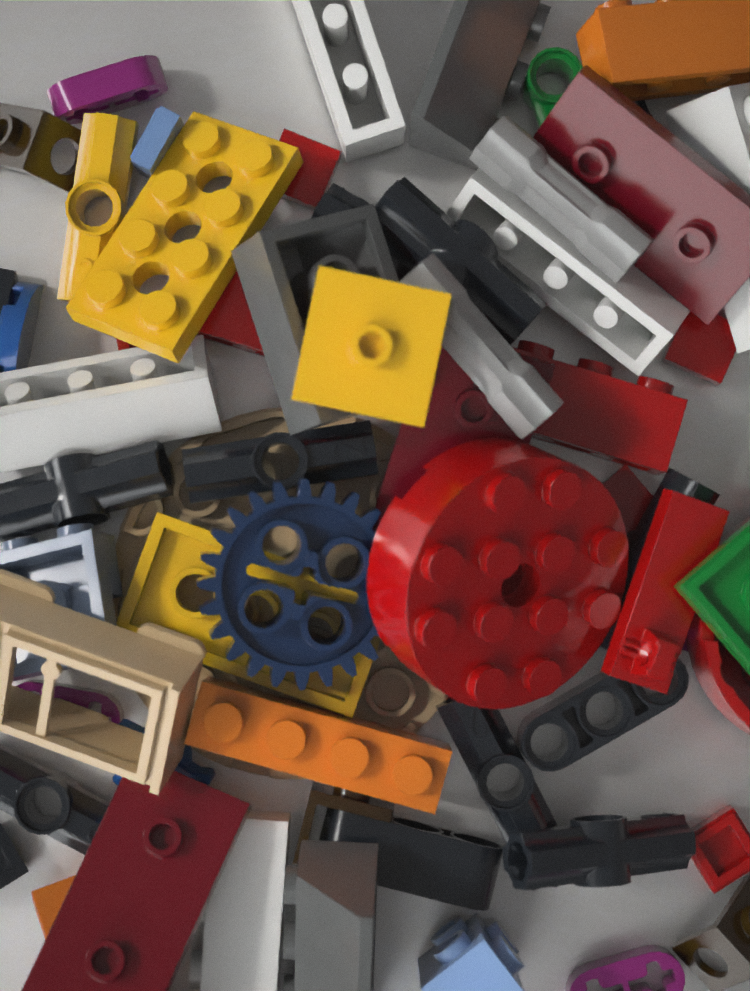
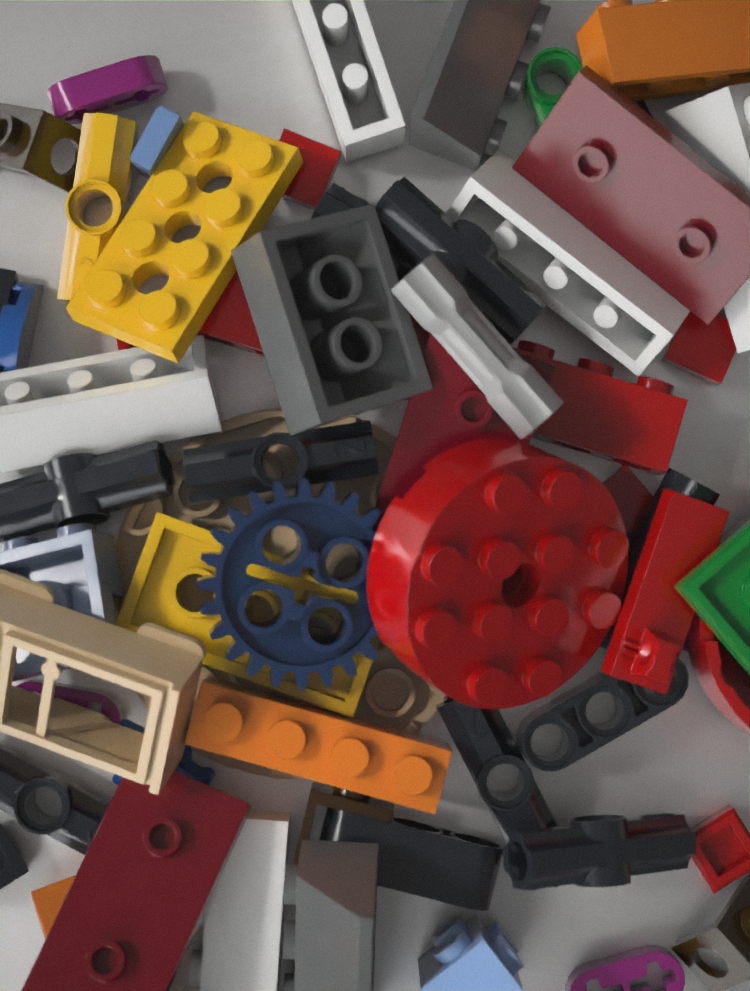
(371, 346): yellow plate -> none
(526, 169): light grey axle -> none

